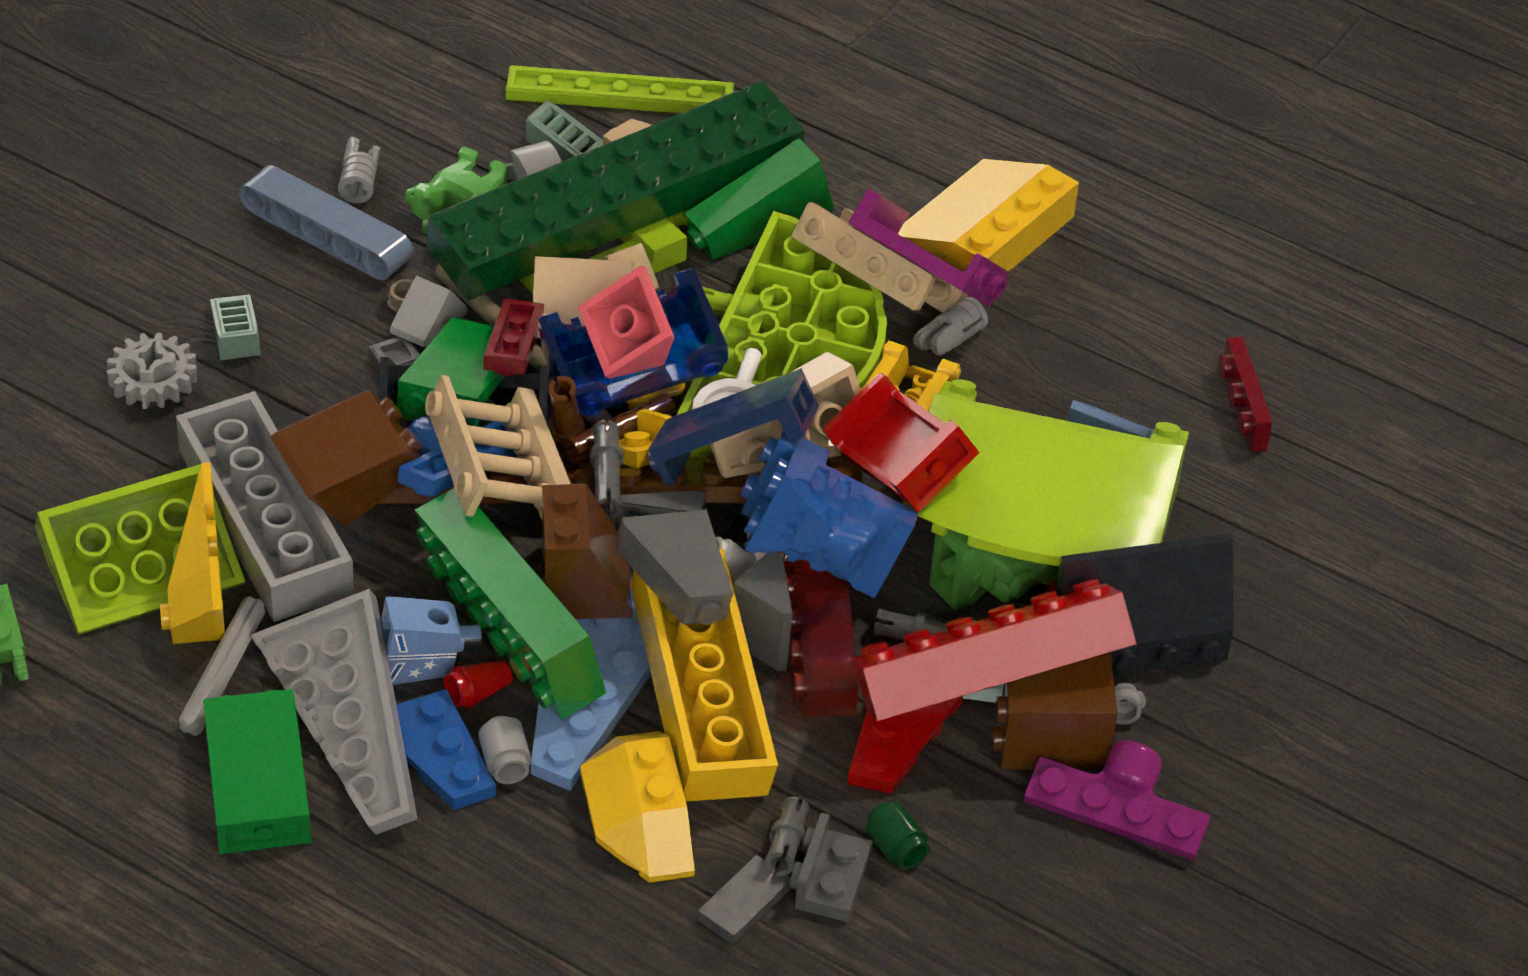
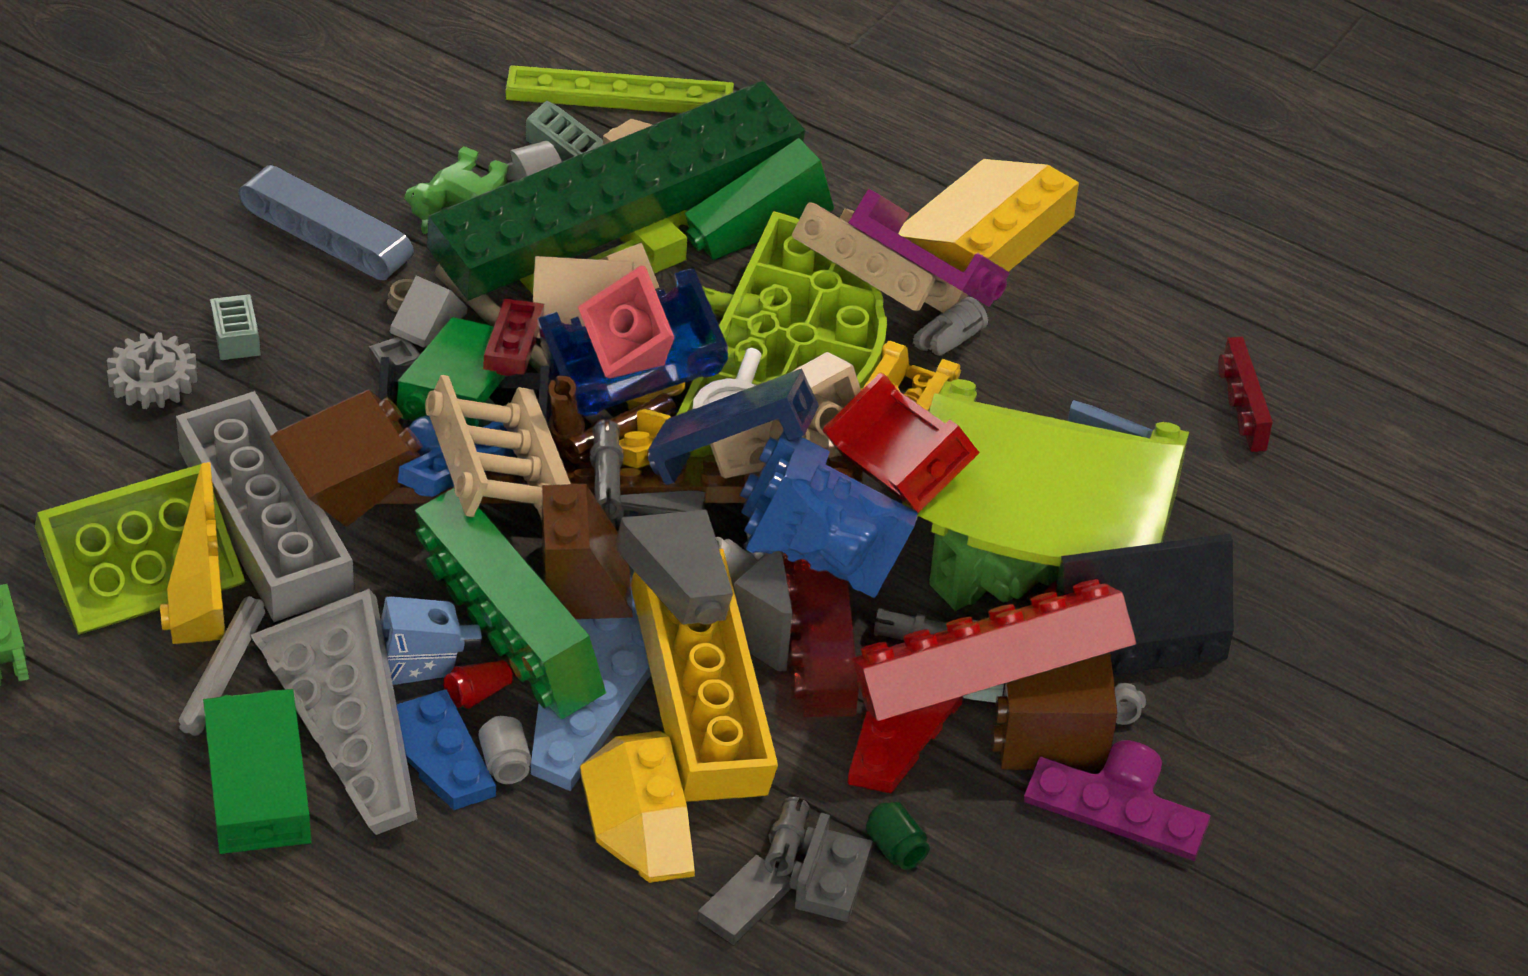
(358, 172): light grey hinge -> none

